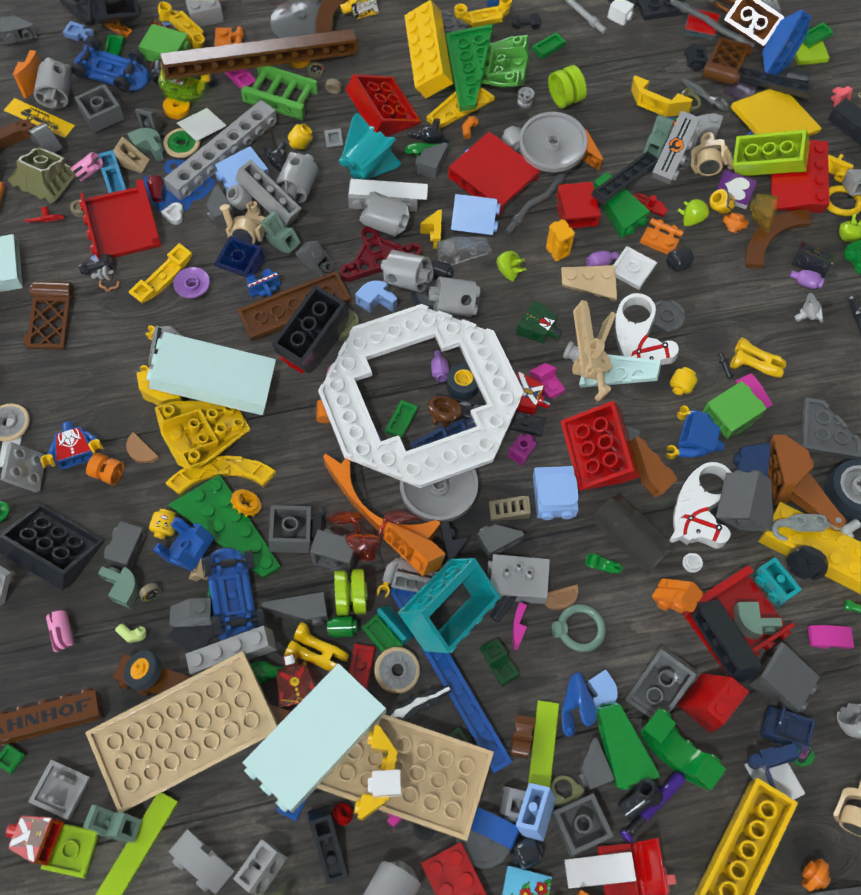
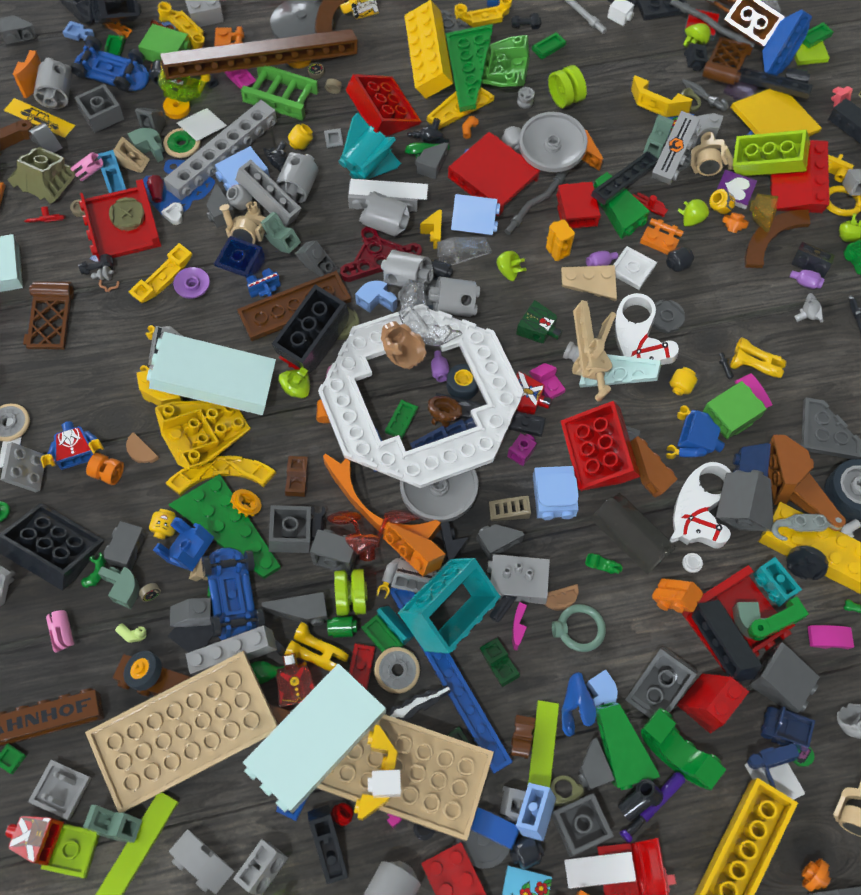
(94, 578): none -> green piece
(126, 214): none -> olive tile
(295, 382): none -> lime piece
(296, 476): none -> reddish brown slope
(402, 345): none -> medium nougat hair
(417, 316): none -> clear windscreen
(697, 34): none -> lime piece
(762, 628): none -> green leg

